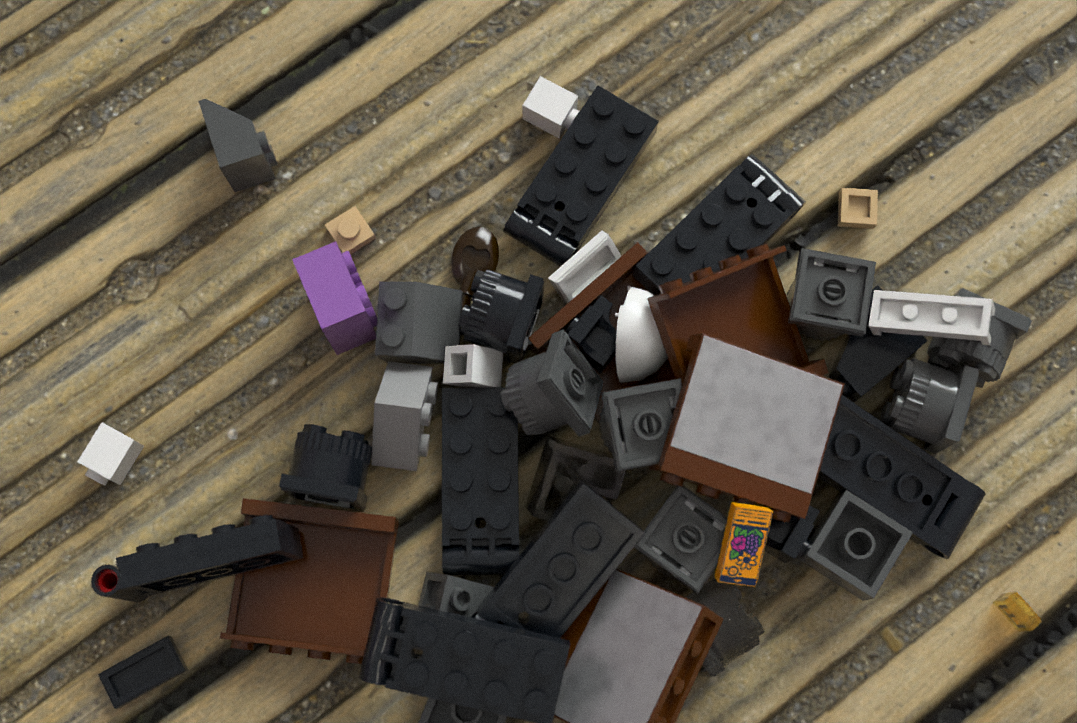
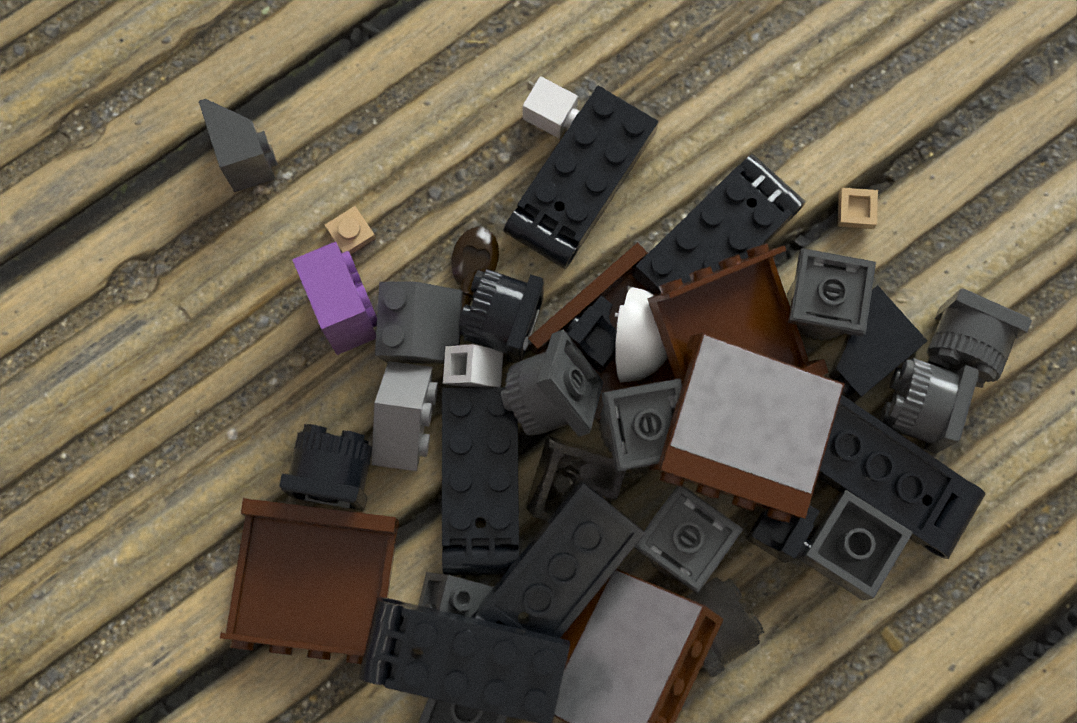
(109, 455): white brick -> none
(143, 672): black tile -> none
(198, 559): black hinge -> none
(584, 266): white tile -> none
(743, 544): tile -> none
(931, 315): white container -> none
(1017, 611): clear yellow tile -> none

